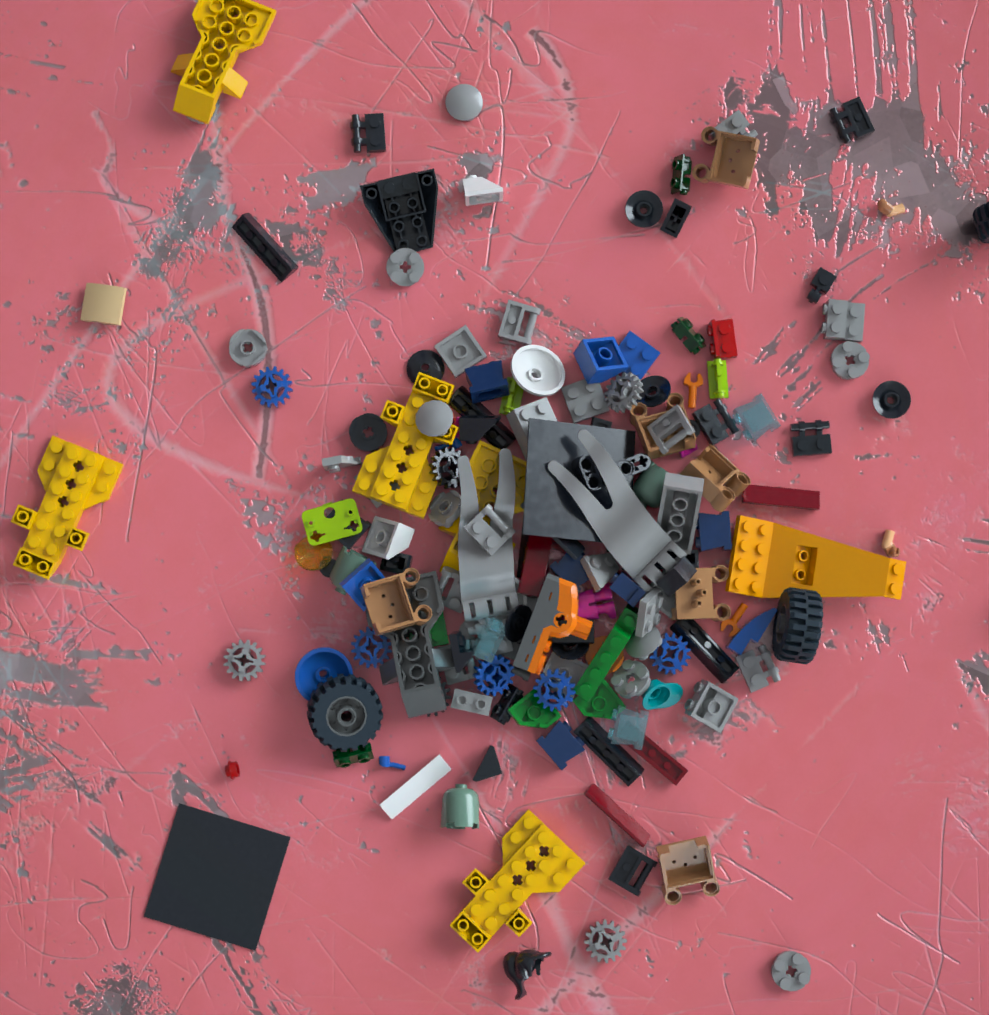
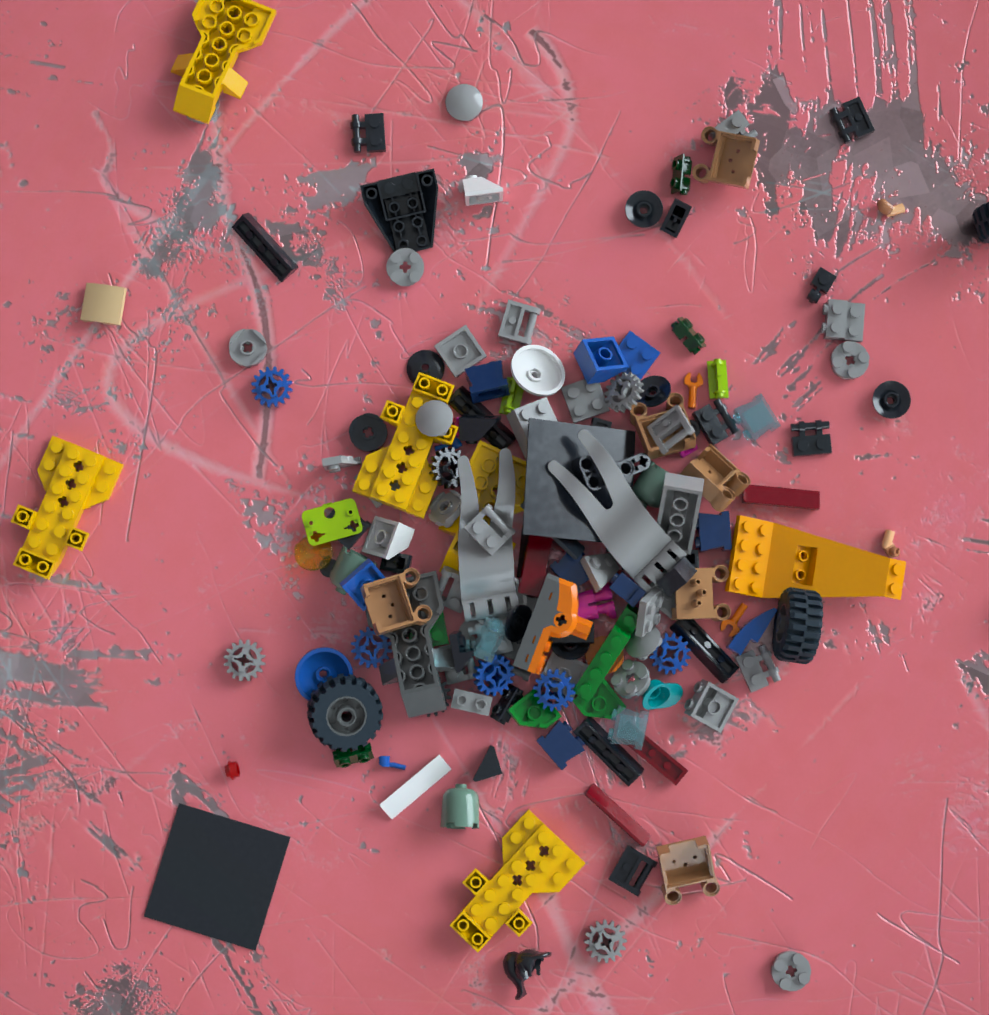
(722, 338): red bracket -> none

